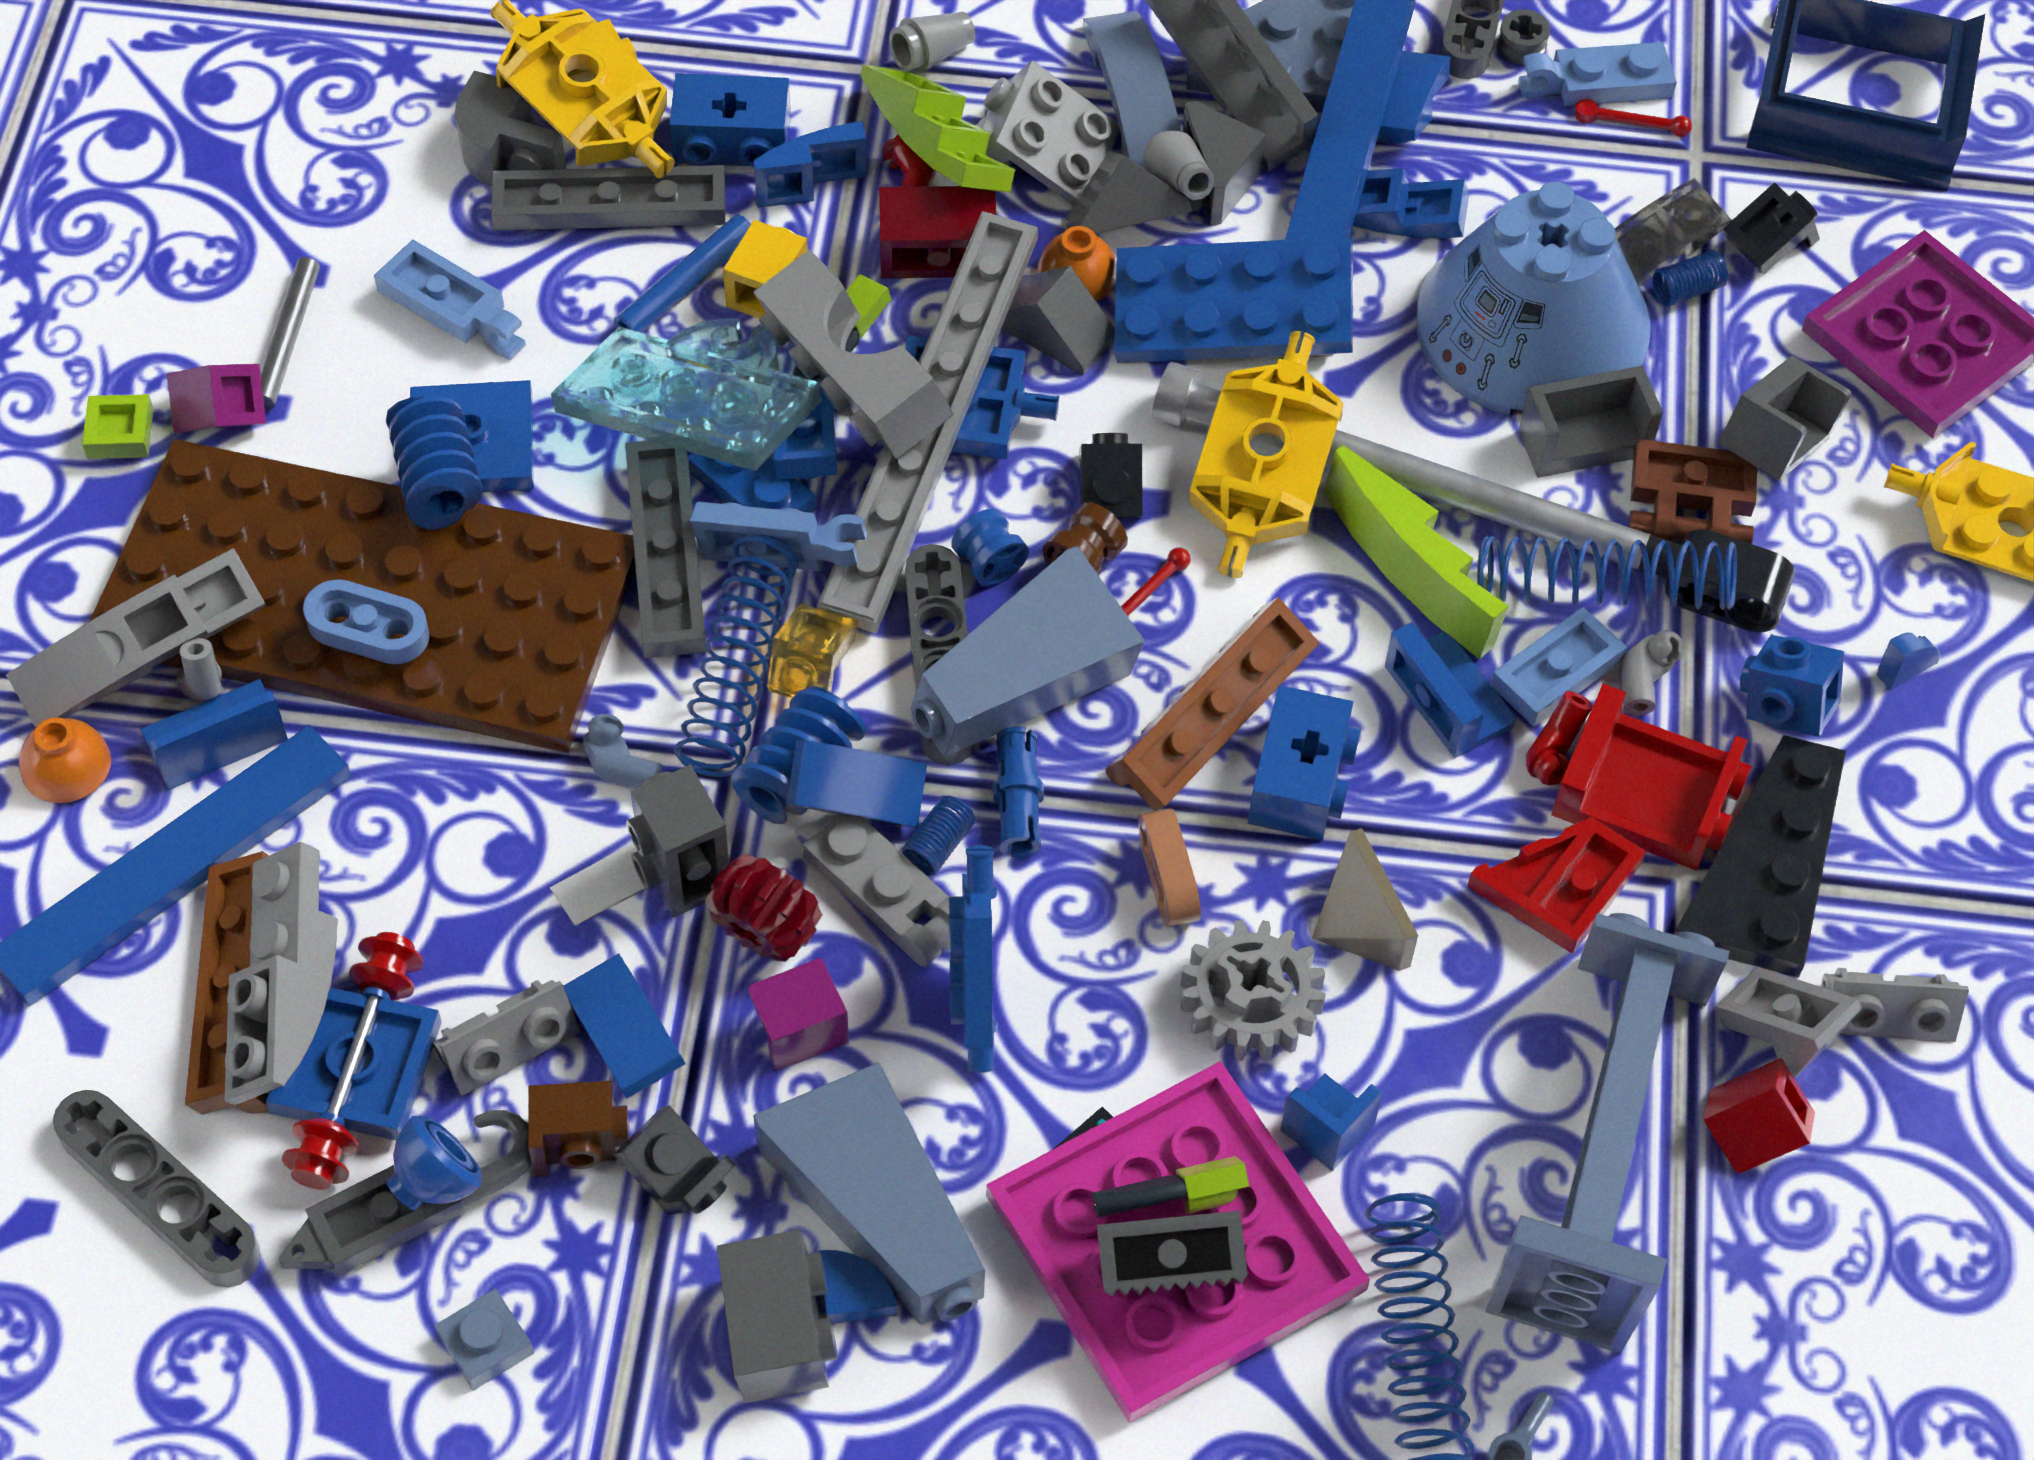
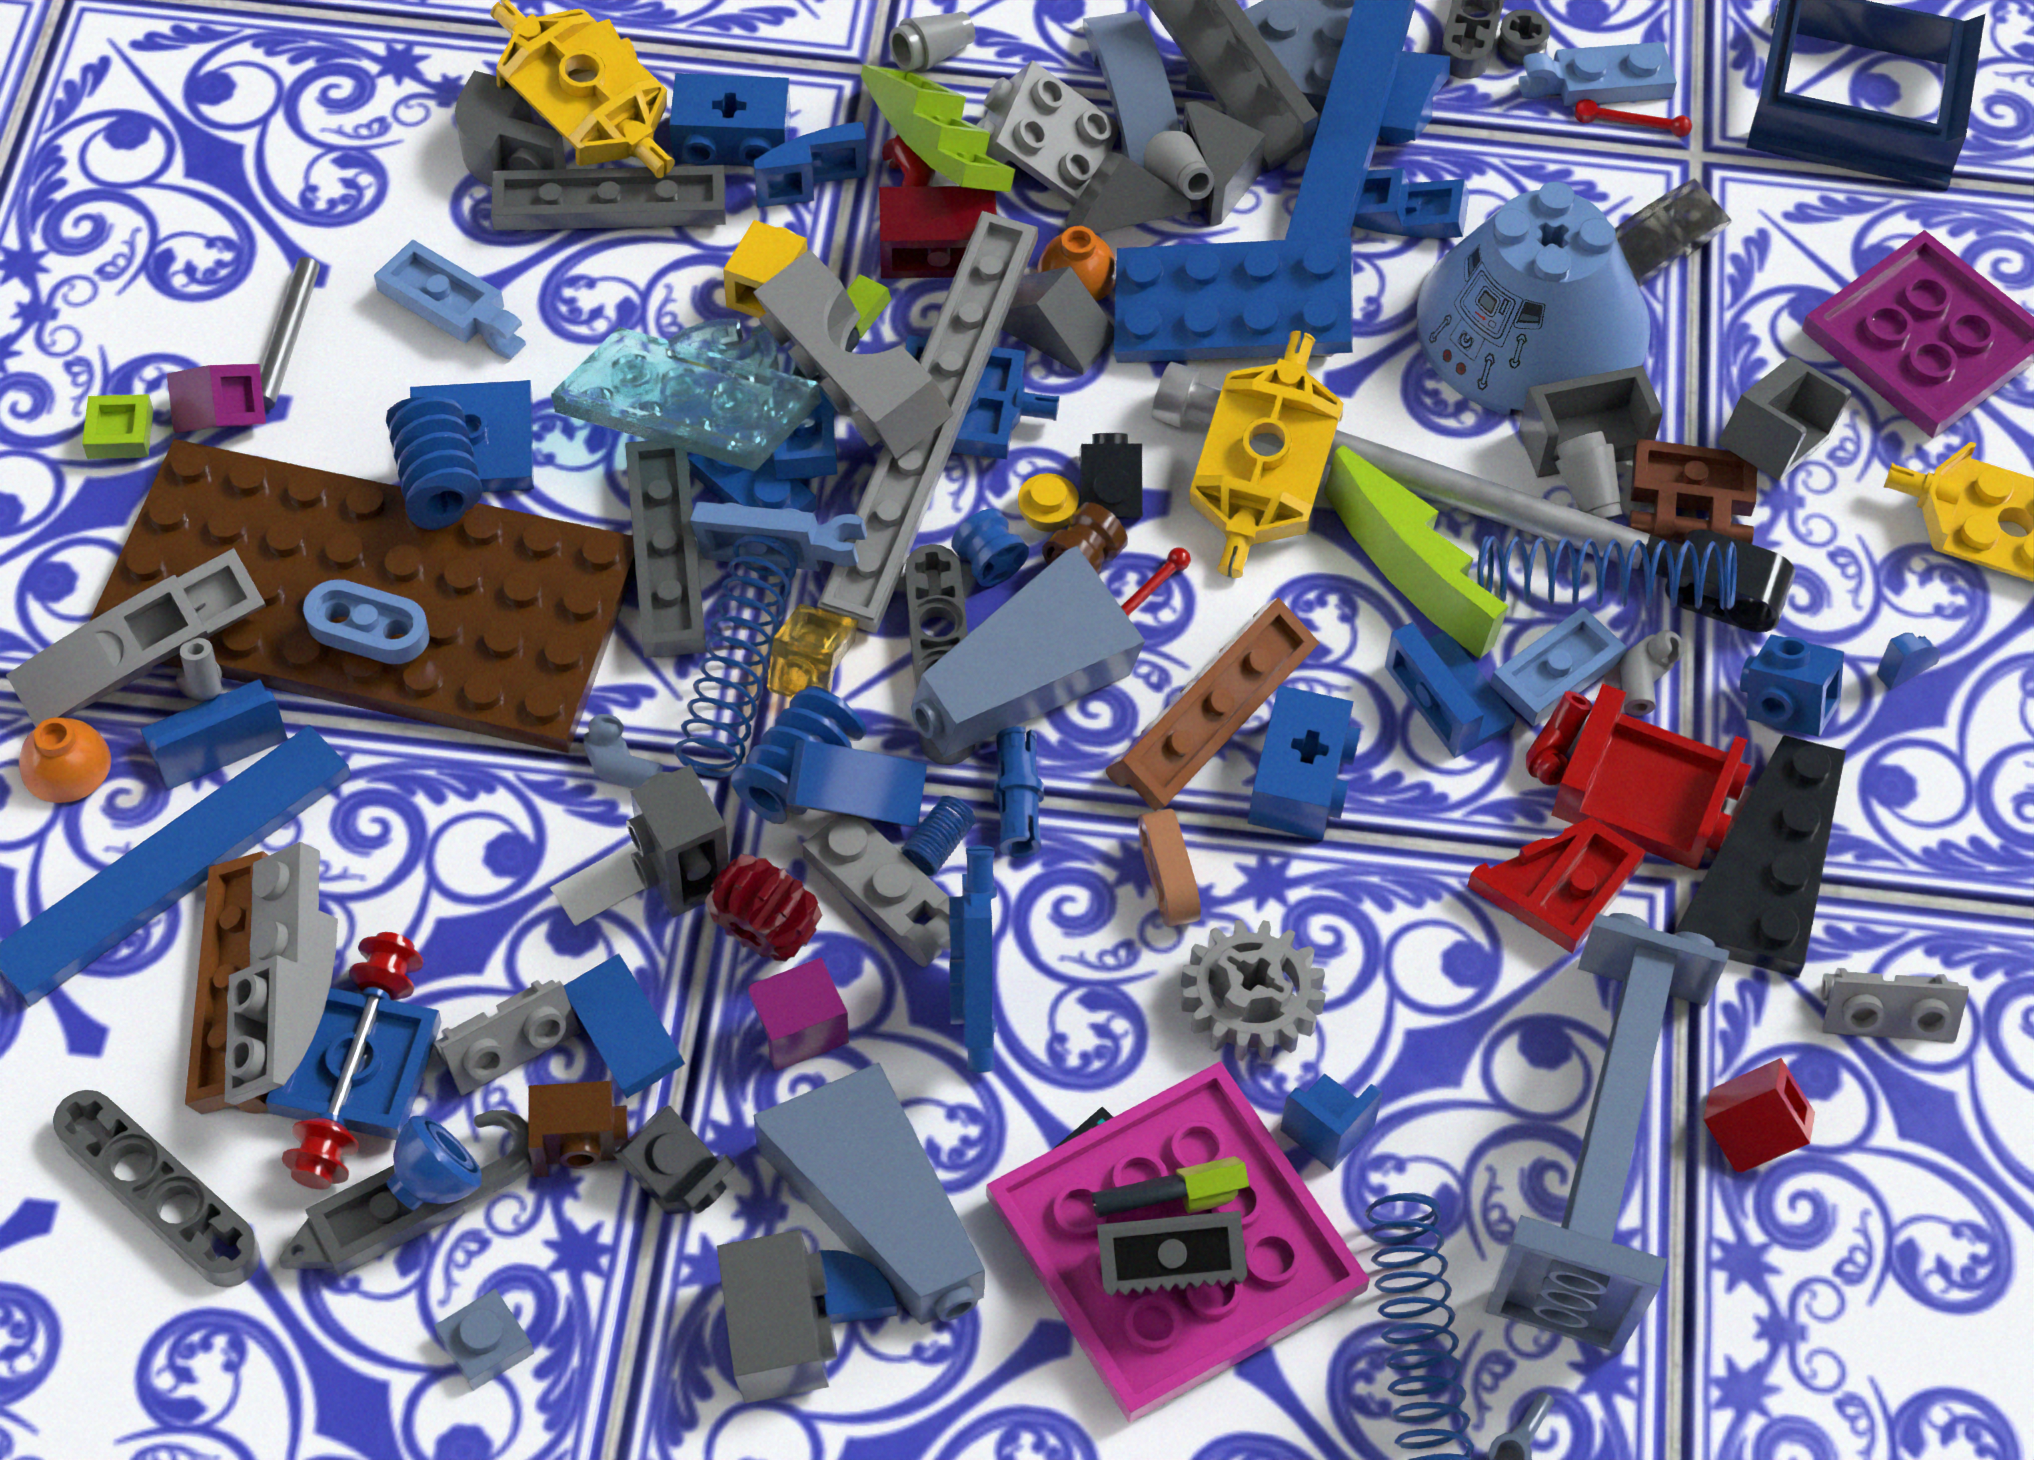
(683, 276): blue piece -> none
(1047, 501): none -> yellow plate
(1364, 910): dark tan slope -> none
(1591, 474): none -> light grey cone
(1679, 291): blue piece -> none
(1772, 227): black bracket -> none
(1788, 1013): light grey slope -> none

